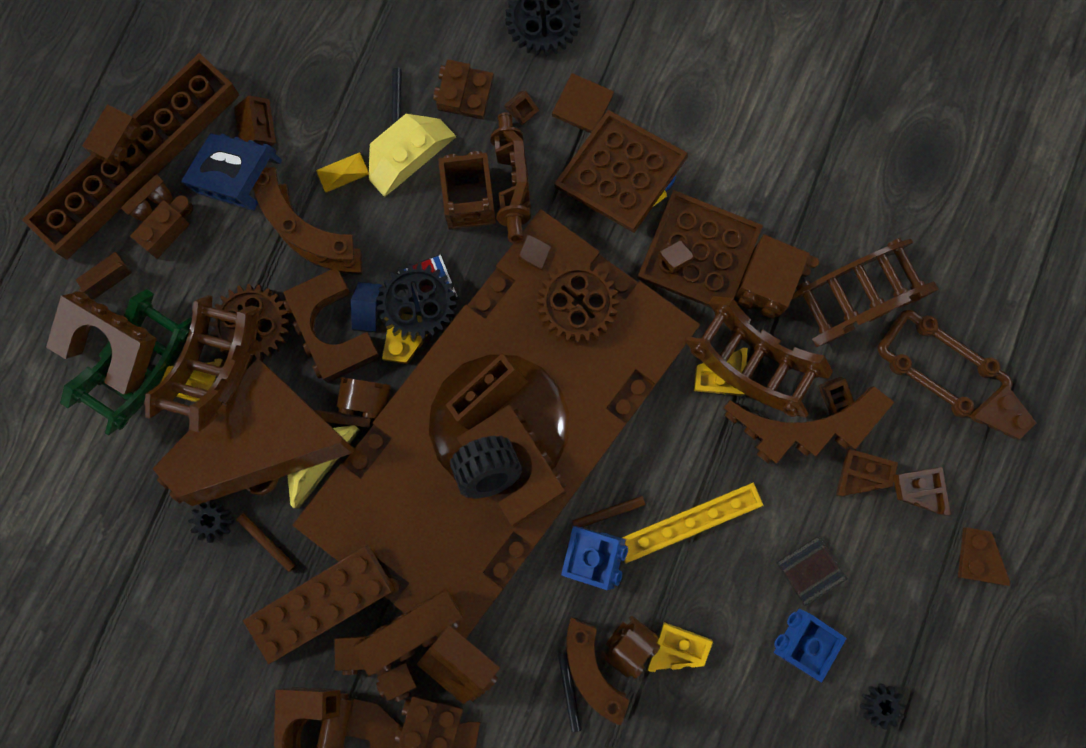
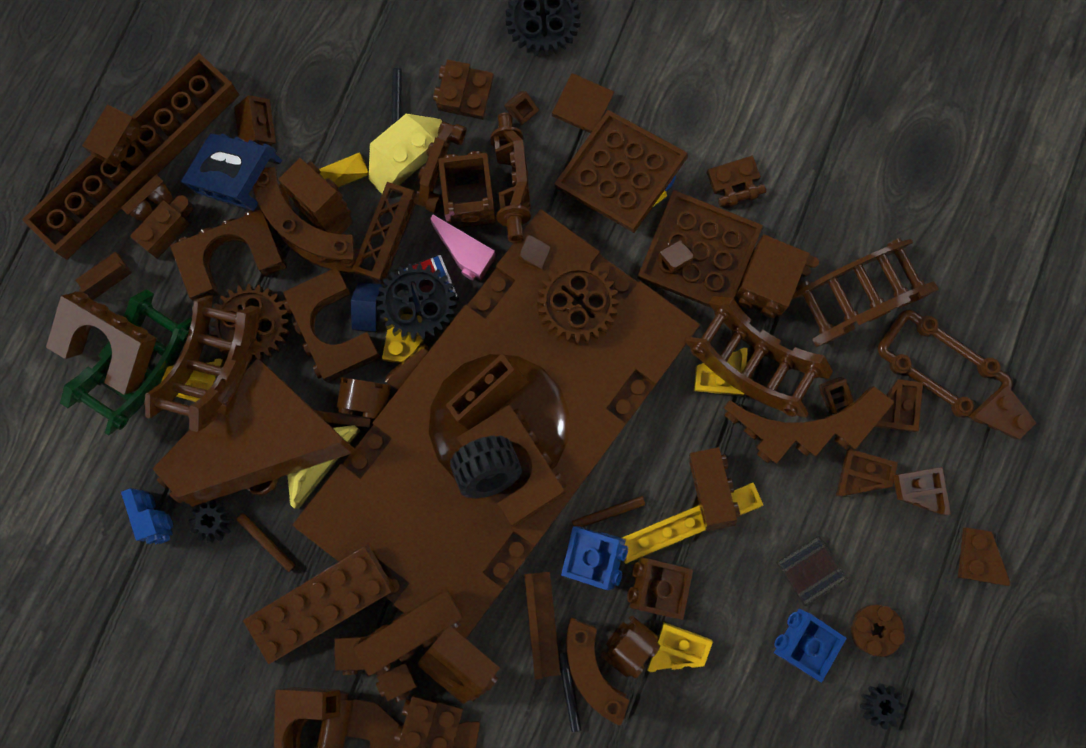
(147, 523): none -> blue plate
(195, 252): none -> reddish brown arch
(316, 197): none -> reddish brown brick
(391, 239): none -> reddish brown fence
(404, 369): none -> reddish brown slope
(429, 174): none -> reddish brown plate
(468, 253): none -> bright pink slope
(542, 625): none -> reddish brown fence
(660, 588): none -> reddish brown plate
(713, 489): none -> reddish brown brick
(733, 175): none -> reddish brown plate
(892, 632): none -> reddish brown plate
(906, 408): none -> reddish brown wing

